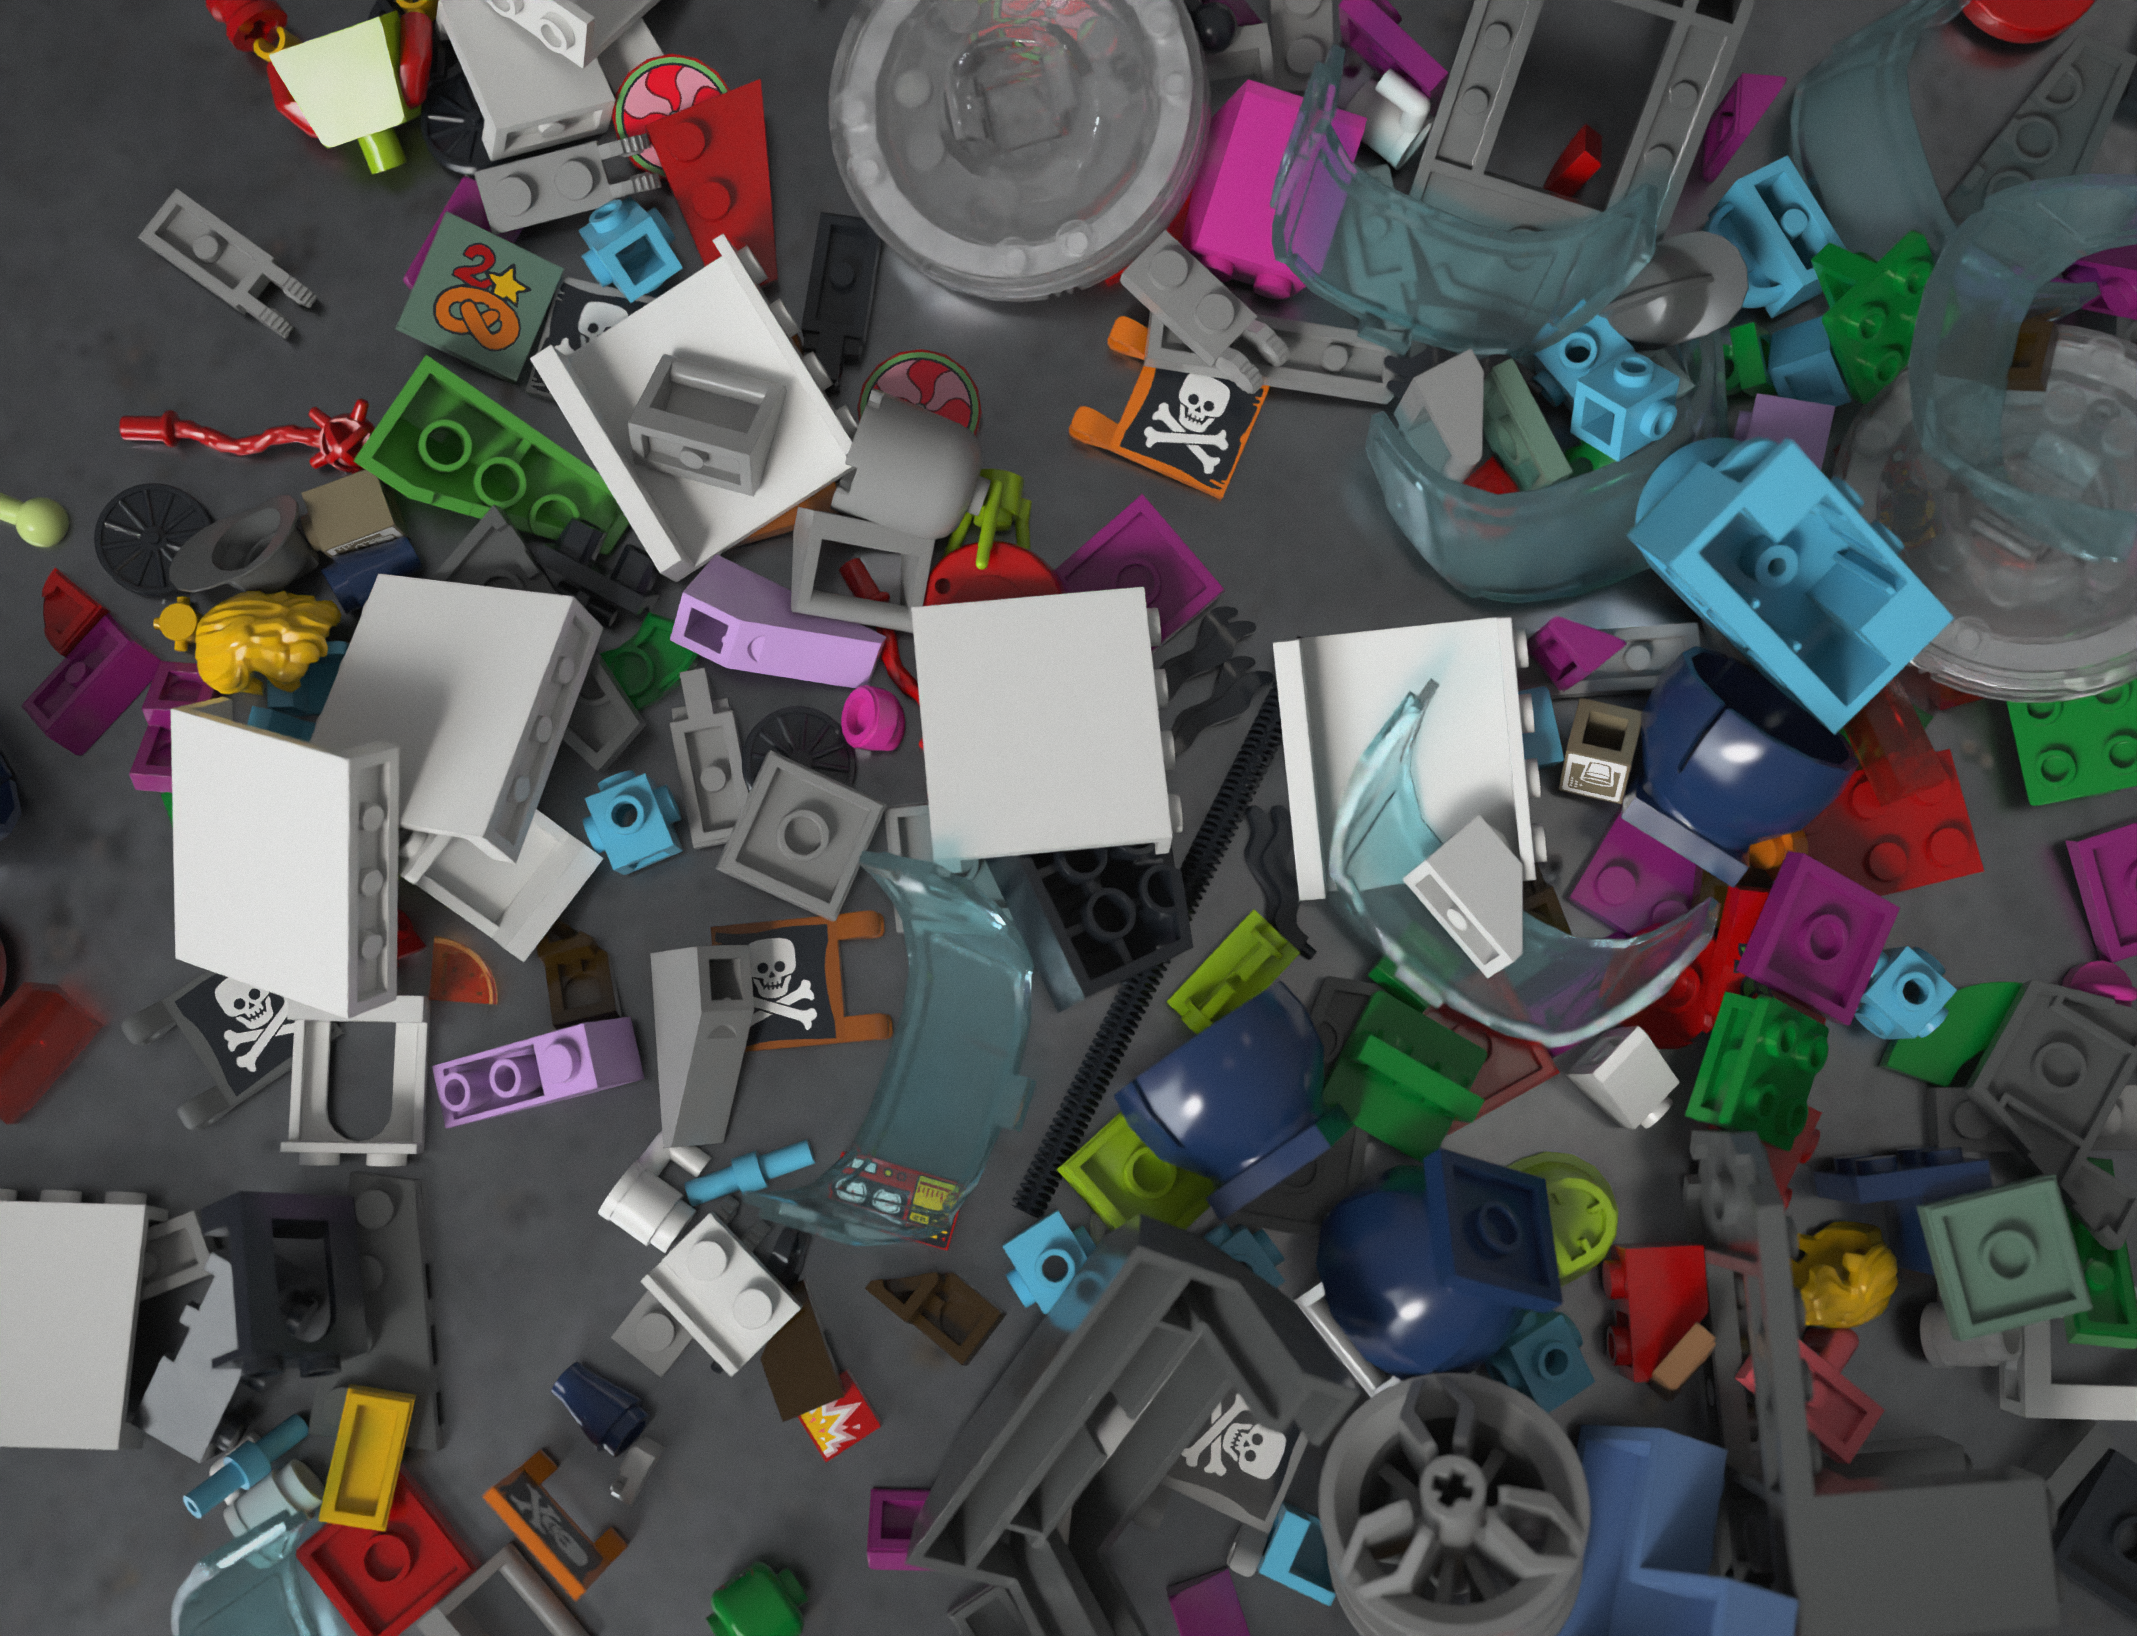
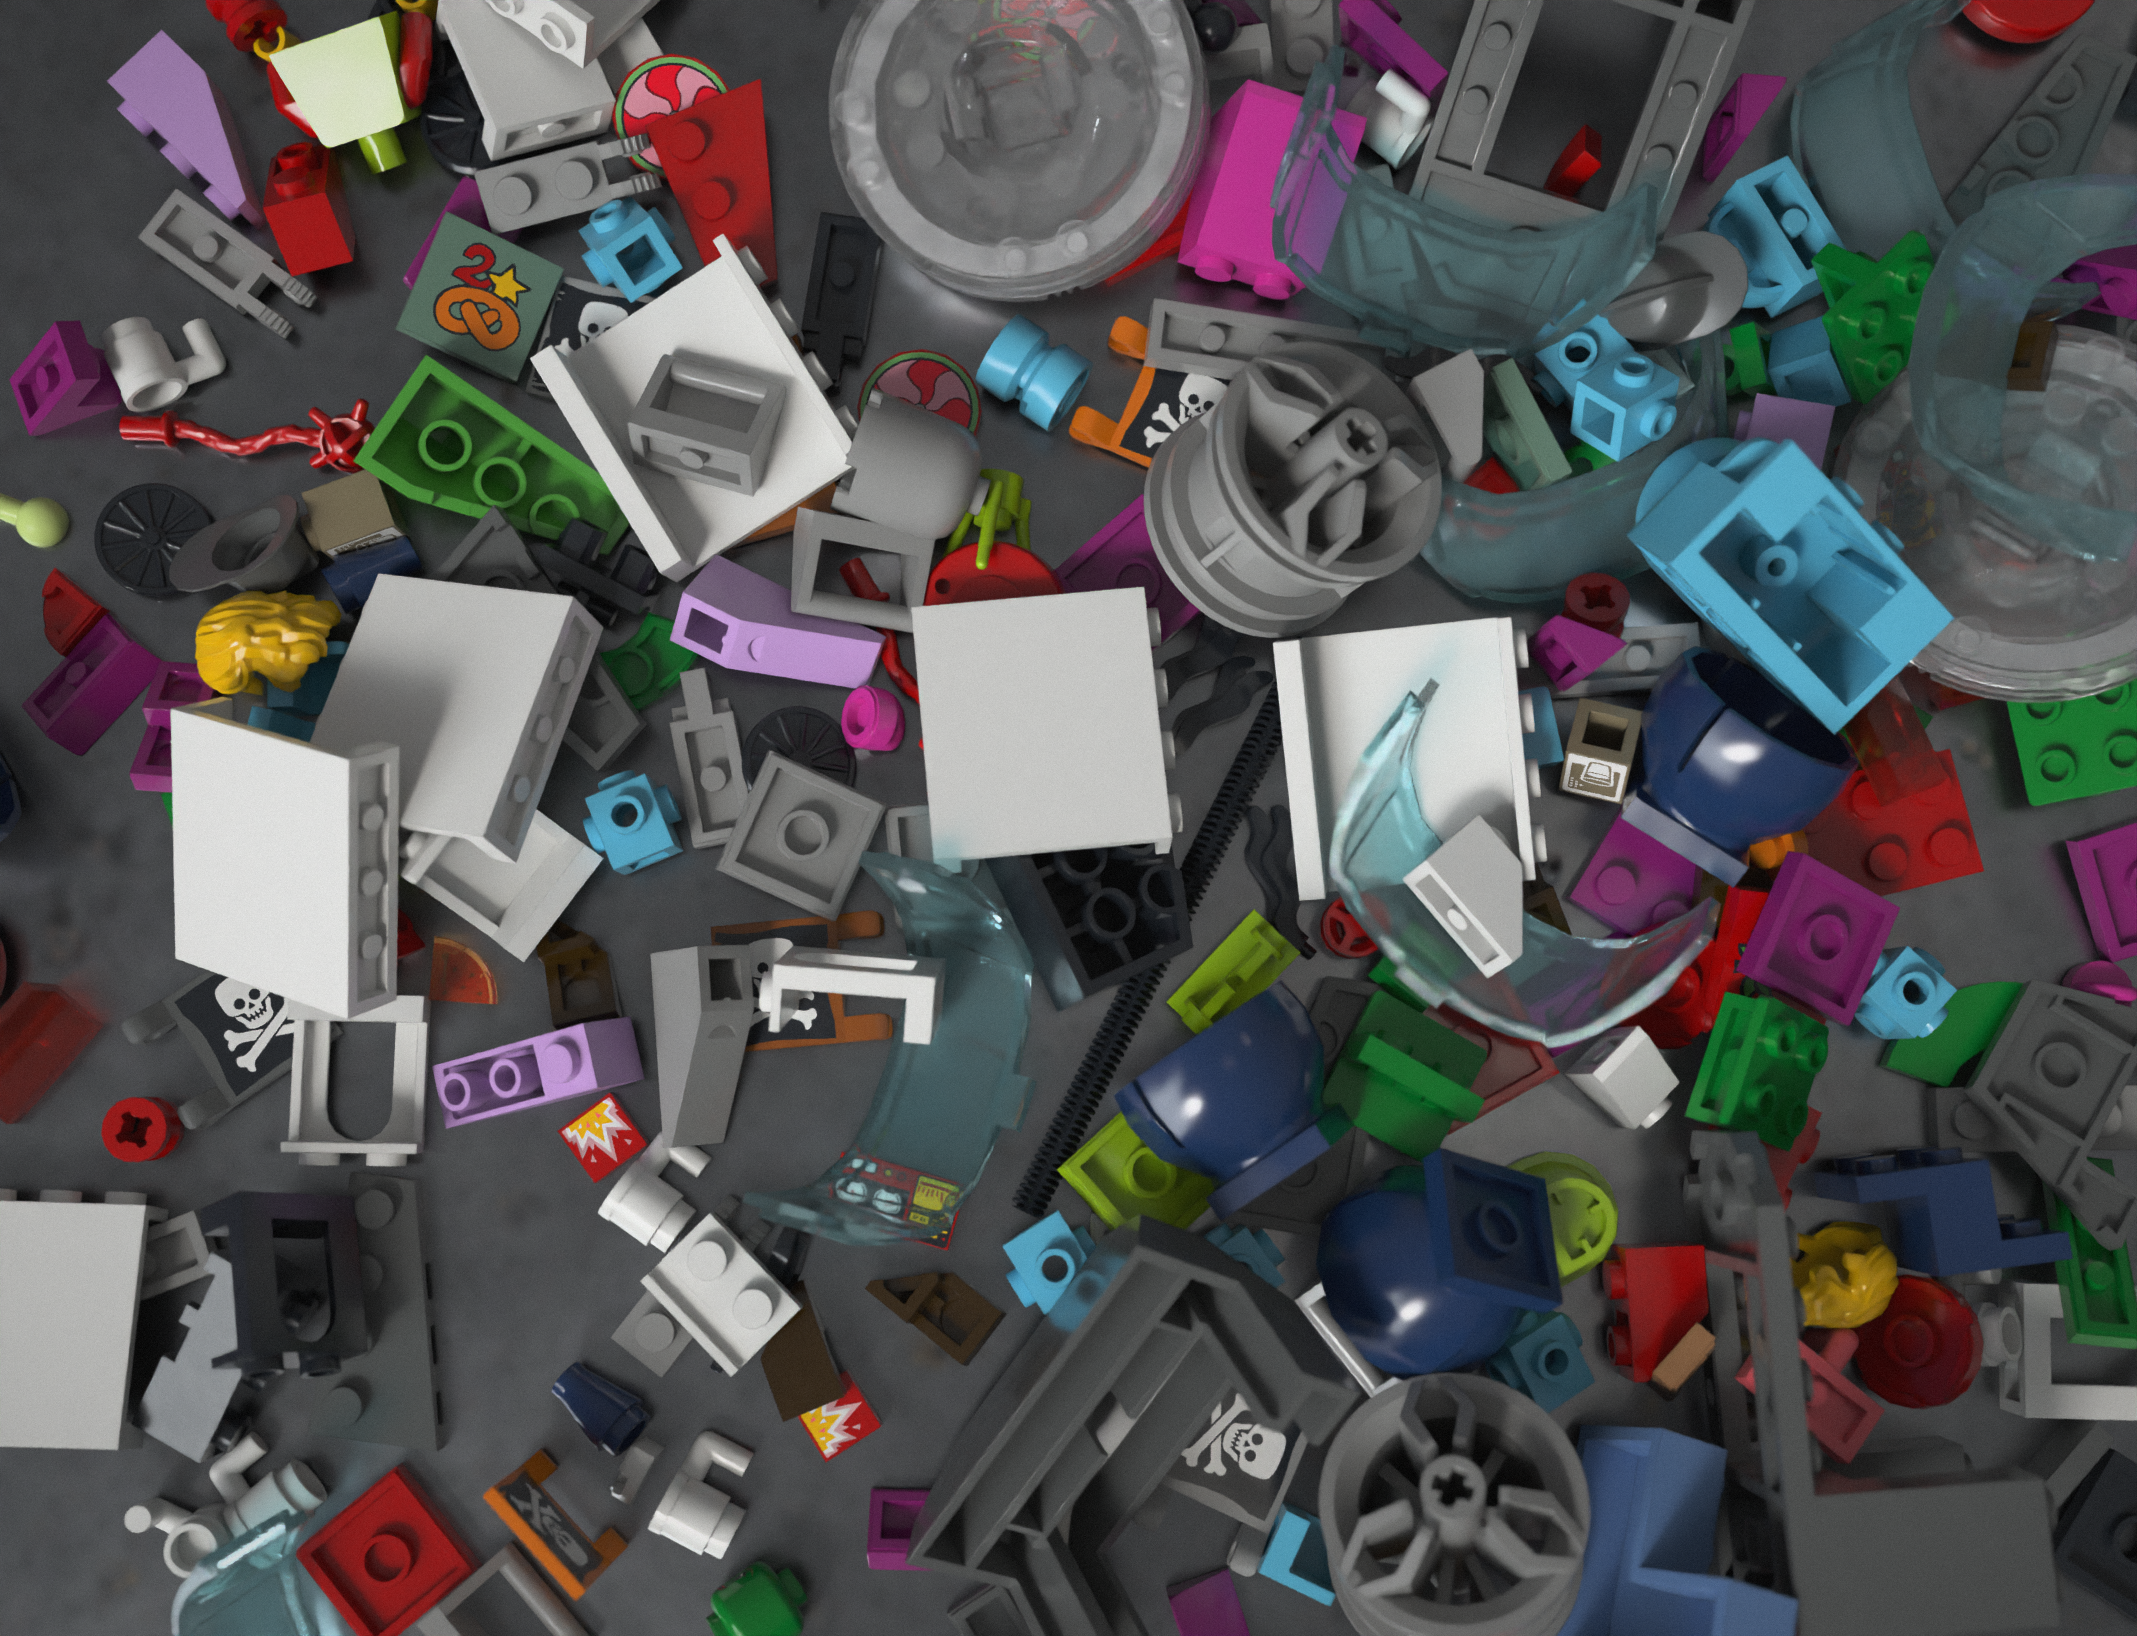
(63, 380): none -> magenta slope
(146, 366): none -> white piece
(157, 1126): none -> red wheel
(179, 623): yellow piece -> none
(190, 1533): none -> white piece
(192, 114): none -> lavender slope
(246, 1465): medium azure bar -> none
(308, 208): none -> red slope
(367, 1457): yellow tile -> none
(604, 1137): none -> tile
(696, 1512): none -> white piece
(749, 1172): medium azure bar -> none
(858, 973): none -> white panel
(1032, 371): none -> medium azure wheel
(1202, 311): light grey hinge -> none
(1292, 490): none -> light grey wheel
(1332, 933): none -> red wheel
(1597, 602): none -> red wheel
(1921, 1345): none -> red tile
(2004, 1257): sand green tile -> none

